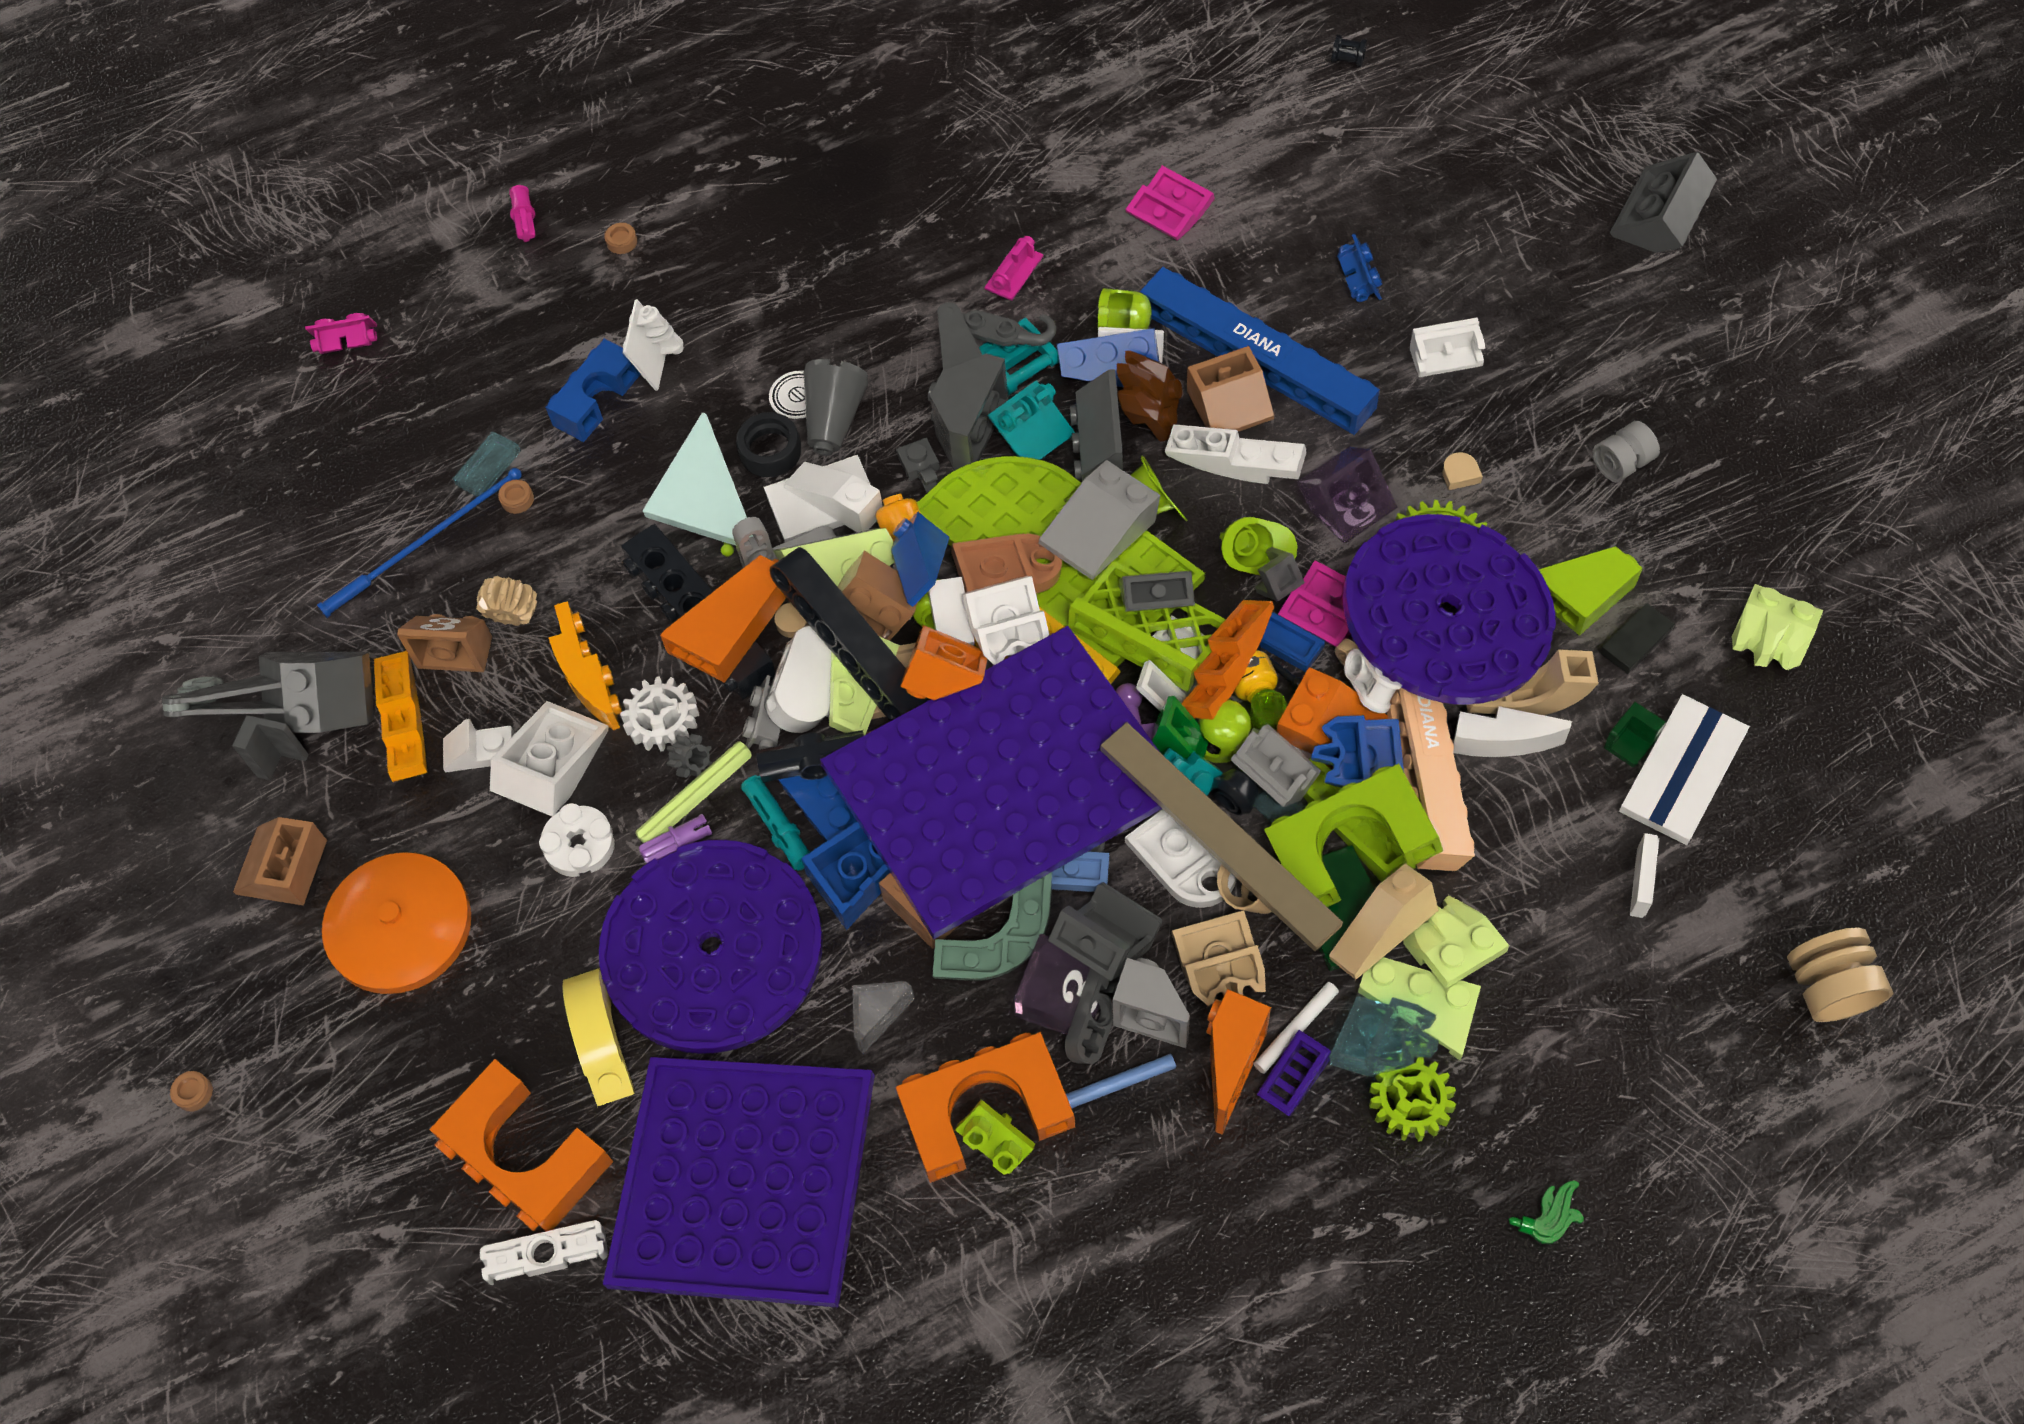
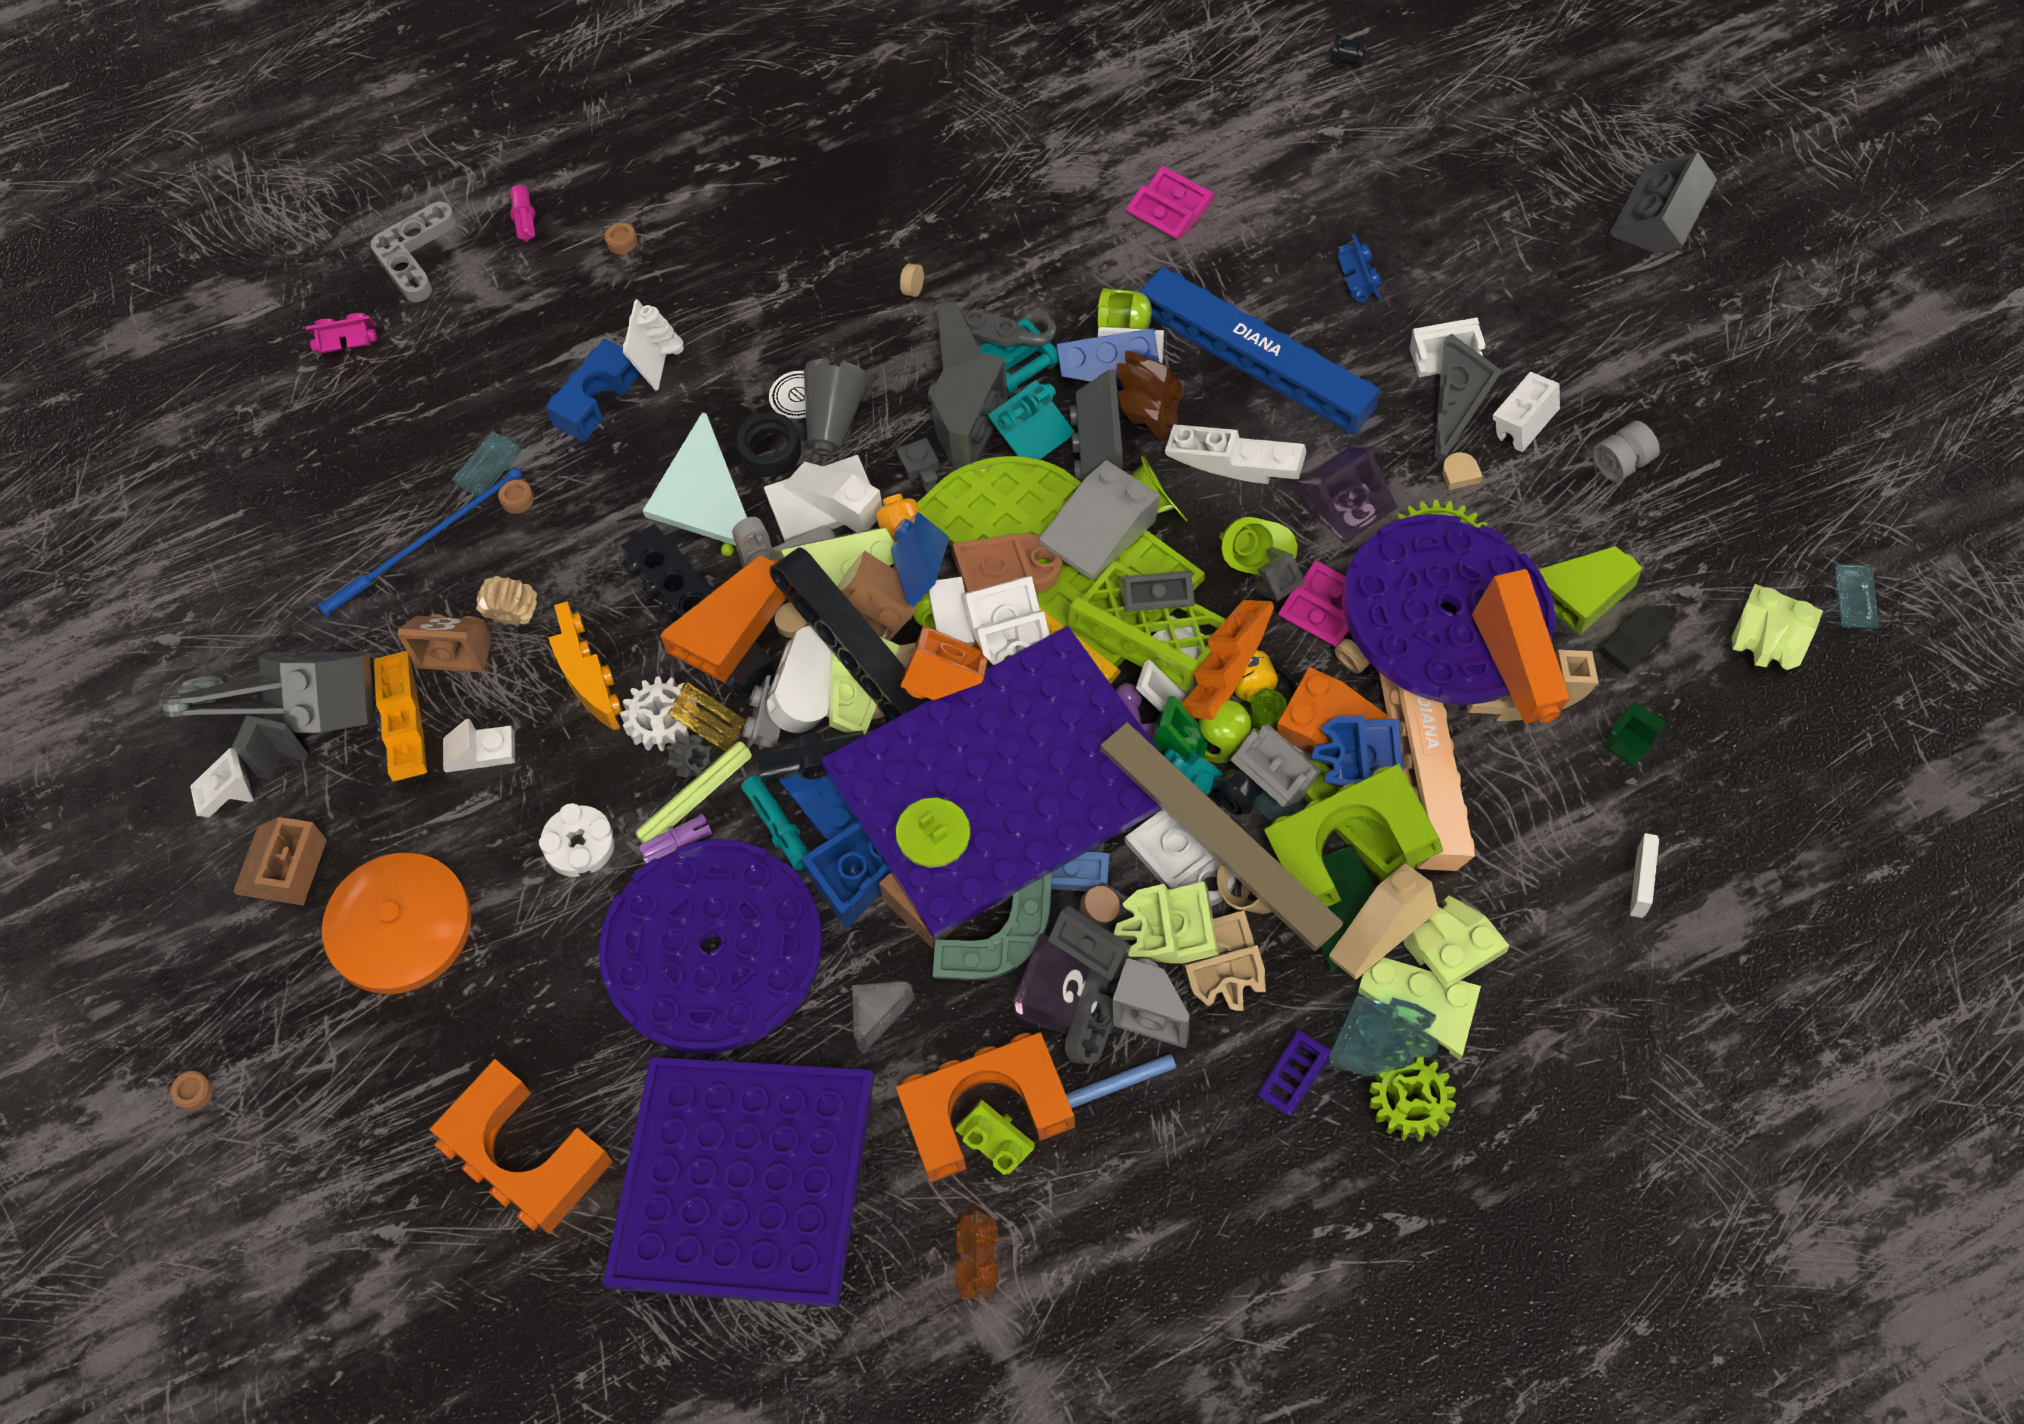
(221, 782): none -> white slope
(400, 251): none -> light grey beam
(546, 758): white slope -> none
(570, 1245): white piece -> none
(595, 1037): light yellow arch -> none
(697, 726): none -> clear yellow tile
(911, 280): none -> tan tile
(933, 832): none -> lime piece
(978, 1237): none -> clear orange hinge
(1015, 269): dark pink hinge -> none
(1100, 905): none -> medium nougat tile
(1170, 924): none -> yellowish green plate
(1230, 391): medium nougat slope -> none
(1237, 1034): orange slope -> none
(1291, 642): blue tile -> none
(1300, 1023): white bar -> none
(1369, 682): white piece -> none
(1463, 386): none -> dark grey wing
(1508, 733): white slope -> none
(1522, 646): none -> orange slope
(1527, 410): none -> white hinge
(1555, 1215): green piece -> none
(1684, 769): white tile -> none
(1839, 975): tan wheel -> none
(1857, 596): none -> clear light blue tile

